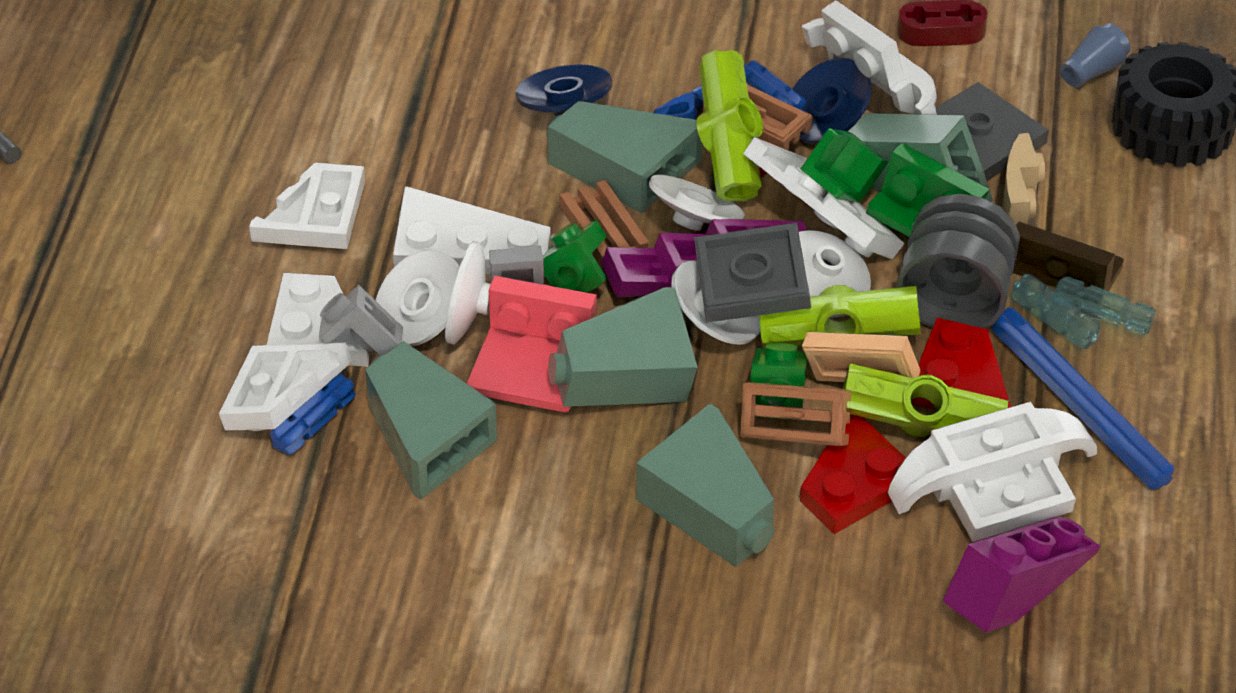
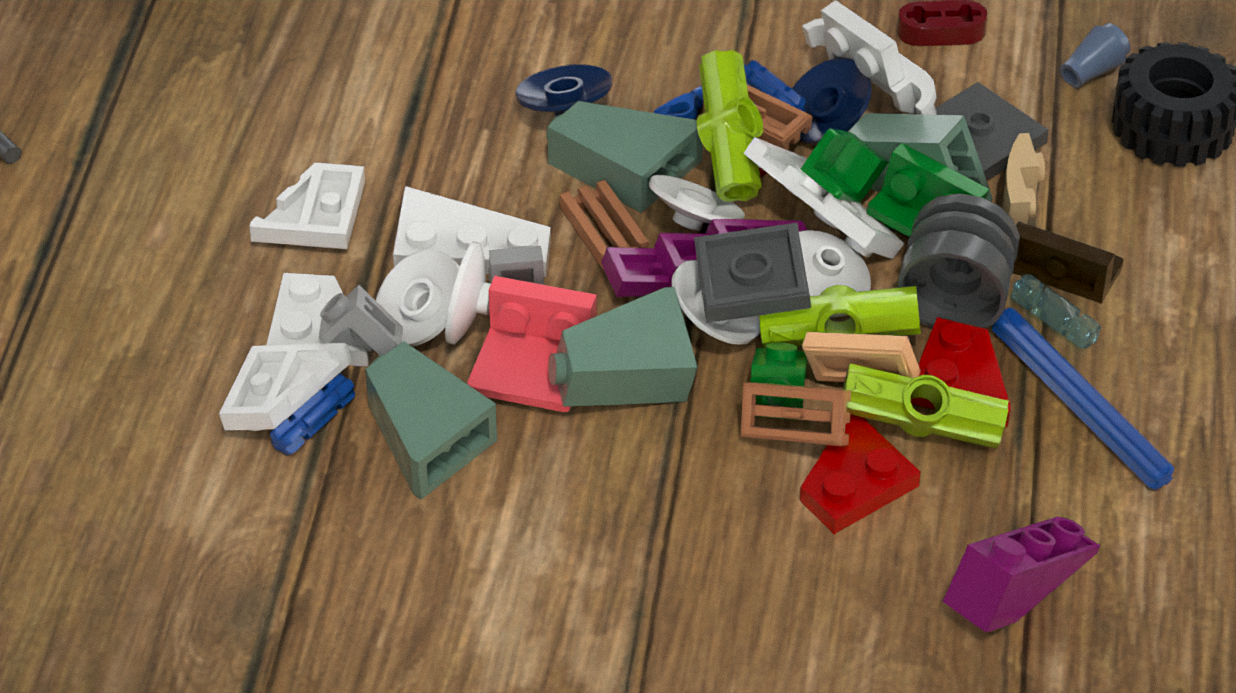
(570, 258): green bracket -> none
(708, 488): sand green slope -> none
(996, 468): white plate -> none
(1107, 306): clear light blue axle -> none

